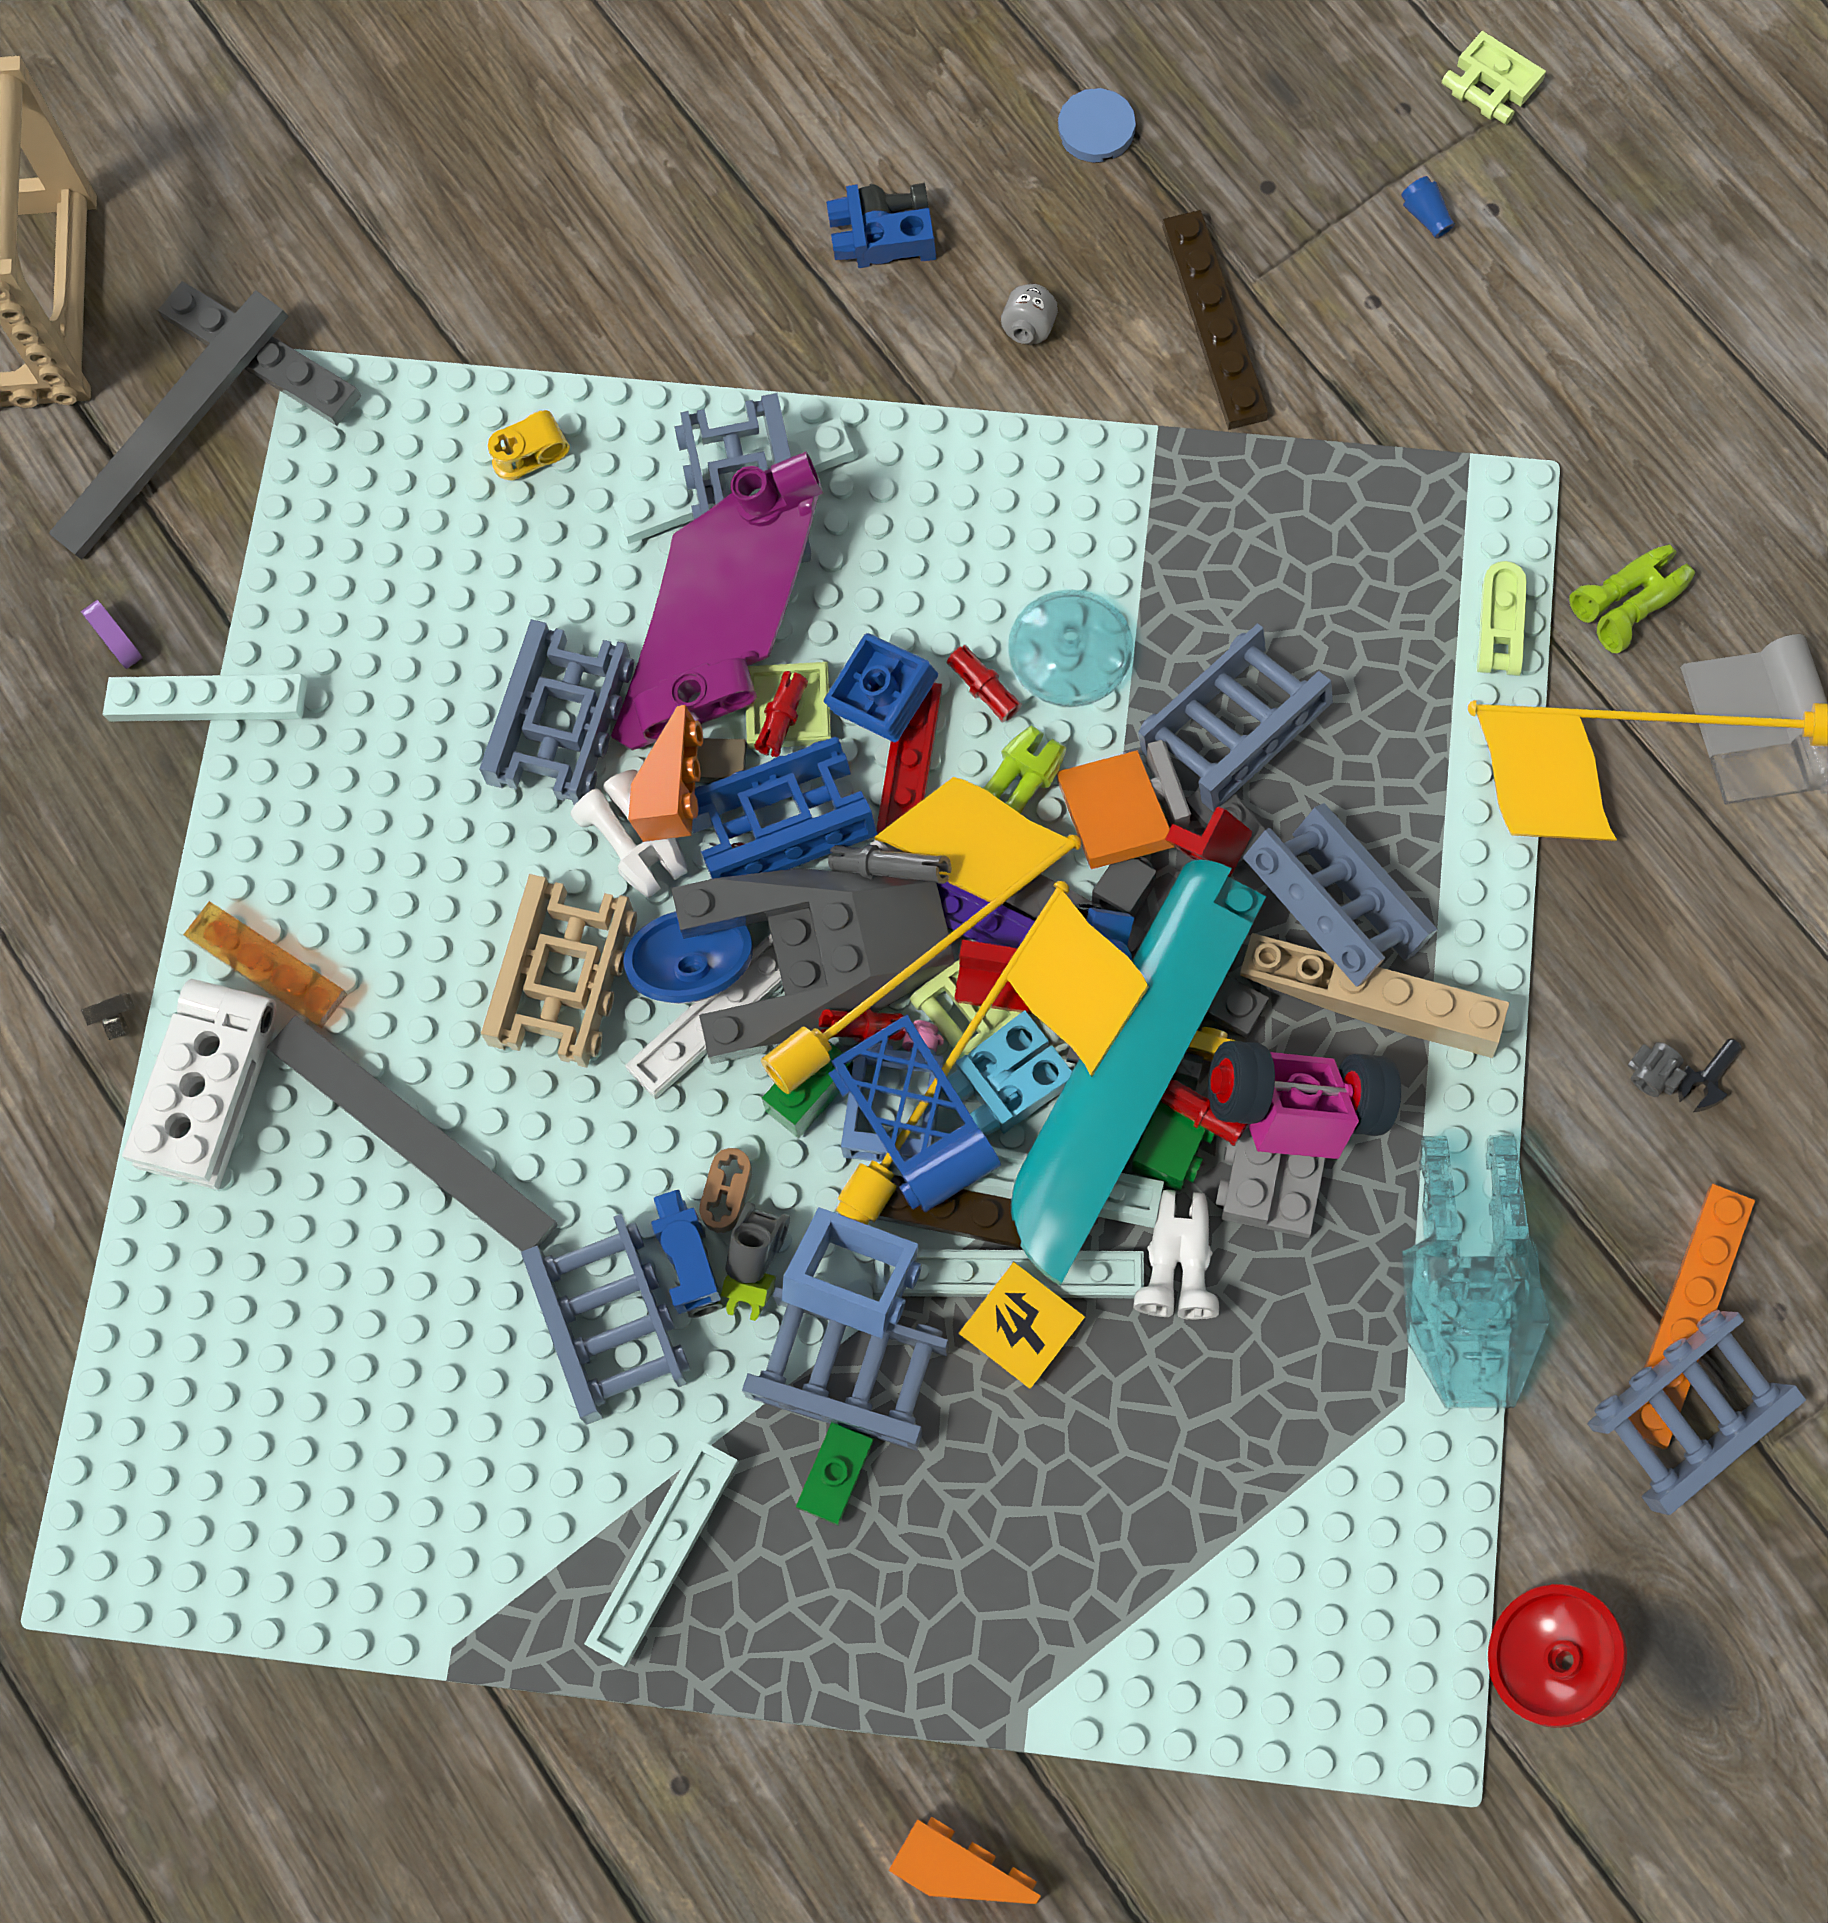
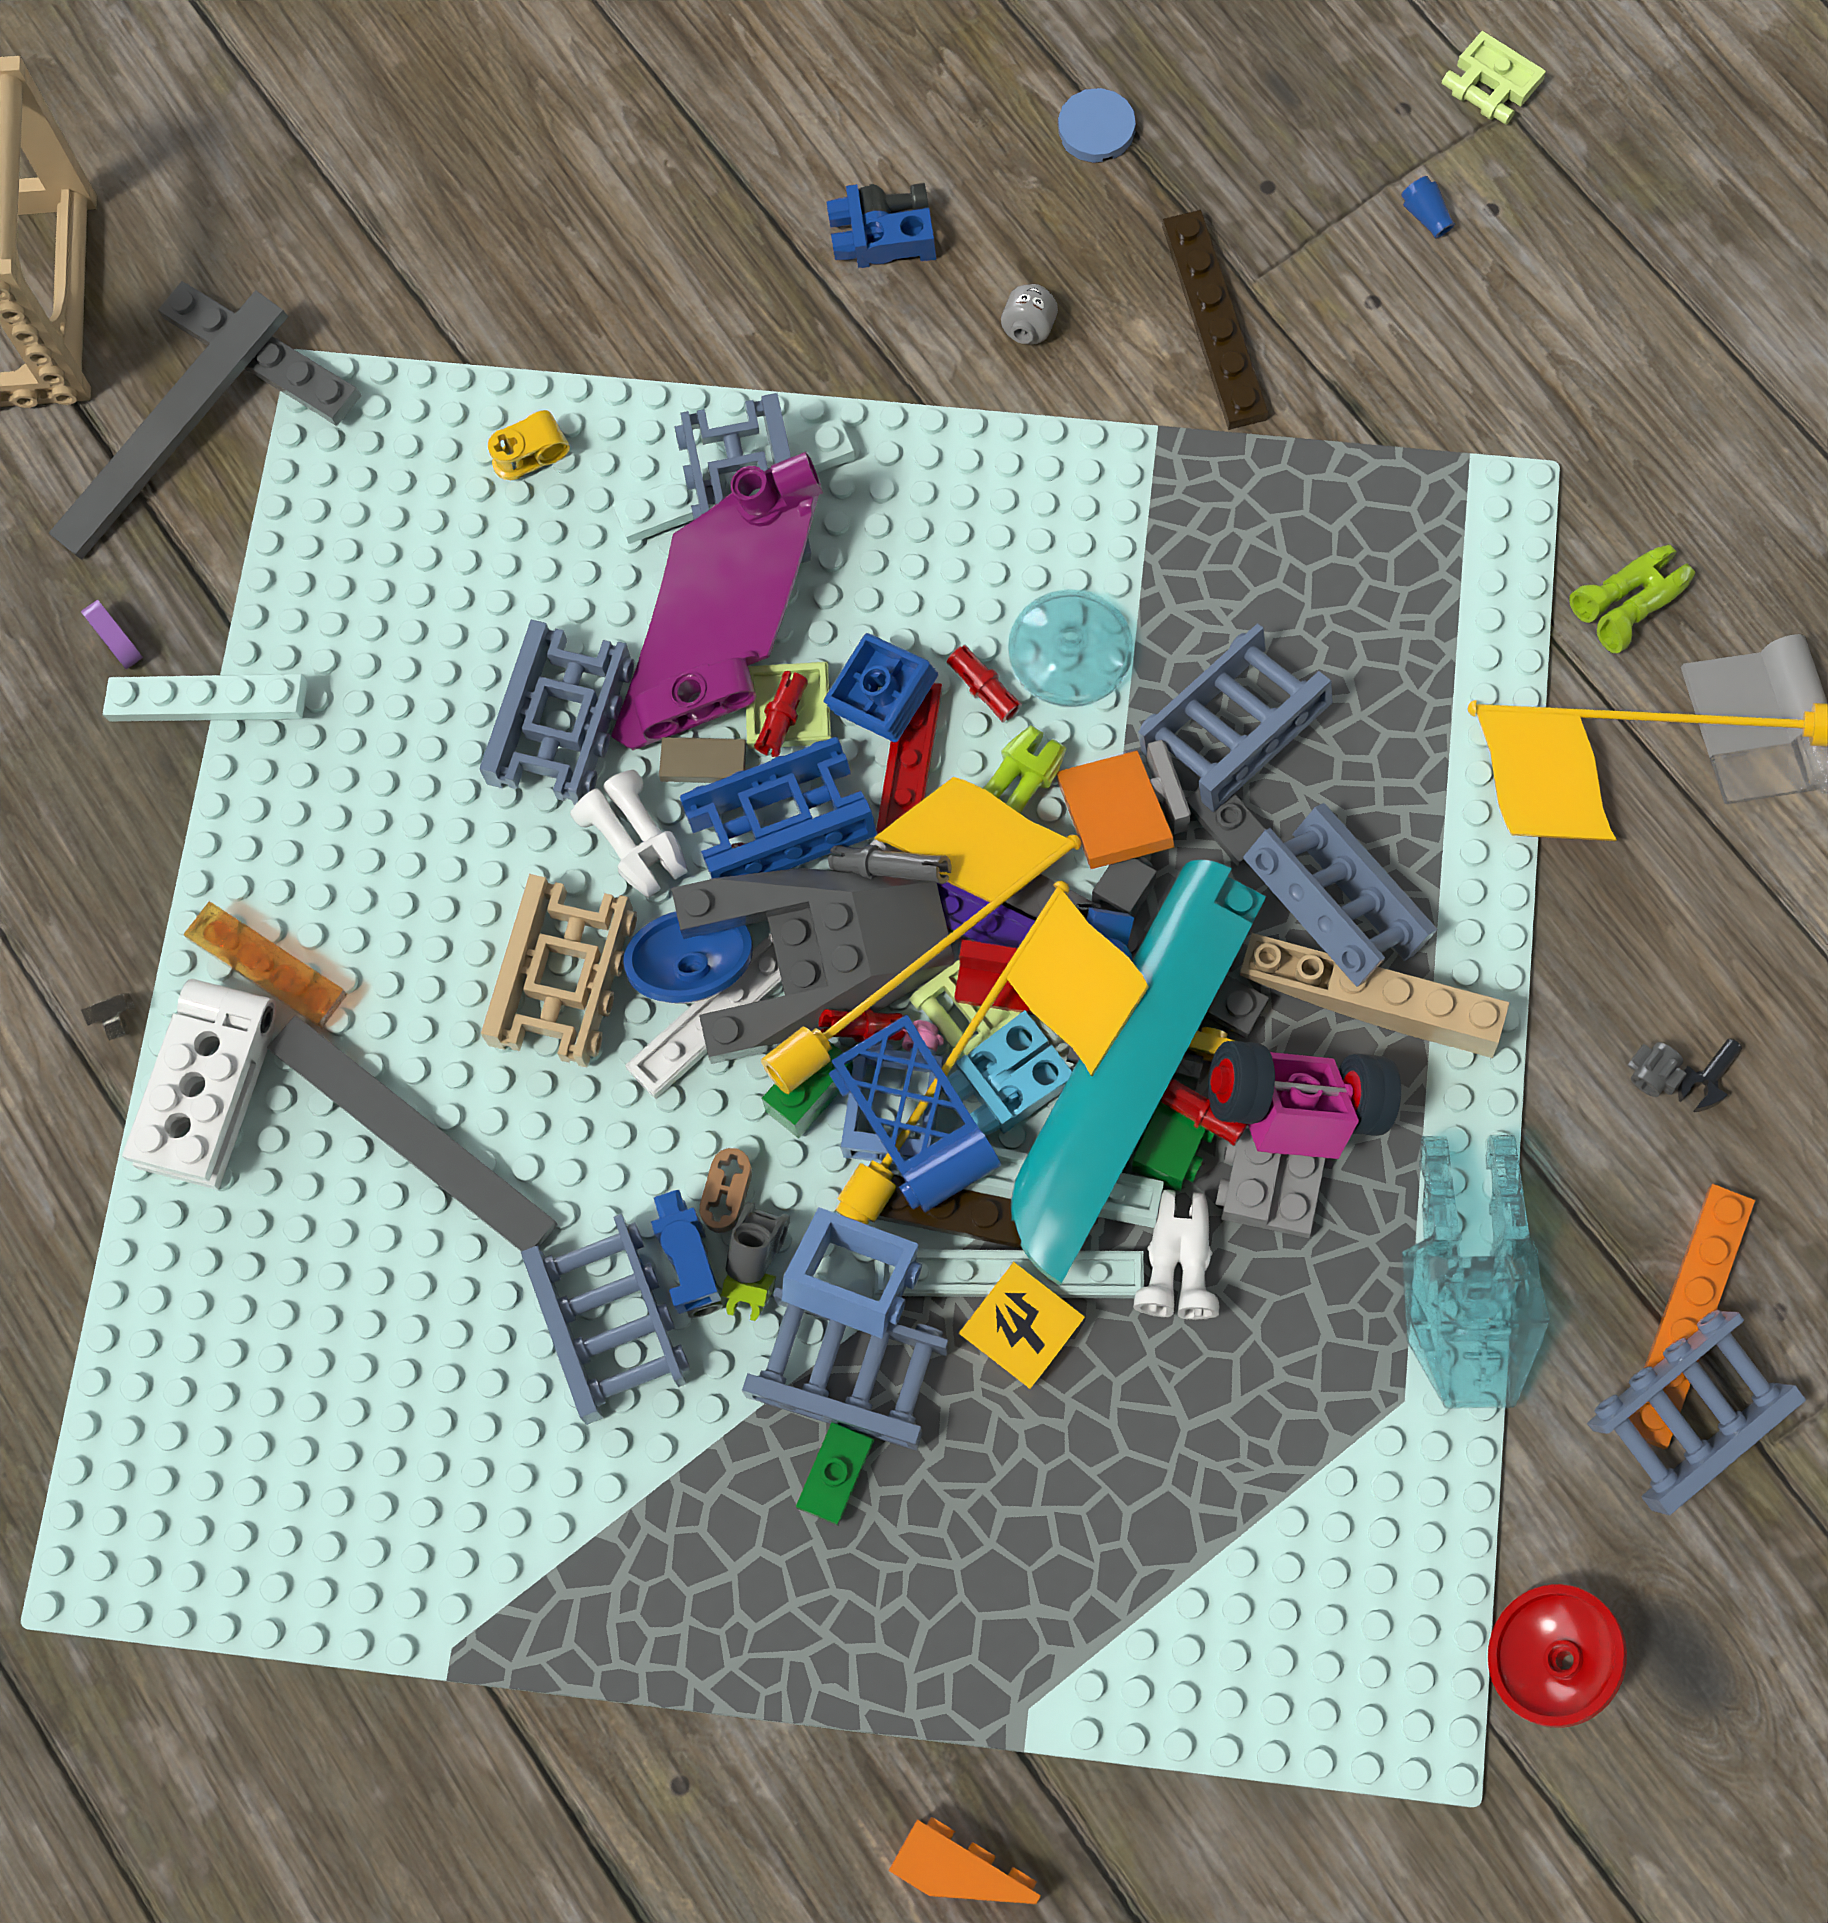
(661, 1553): light aqua plate -> none
(664, 787): orange slope -> none
(1221, 841): red panel -> none
(1502, 618): yellowish green plate -> none

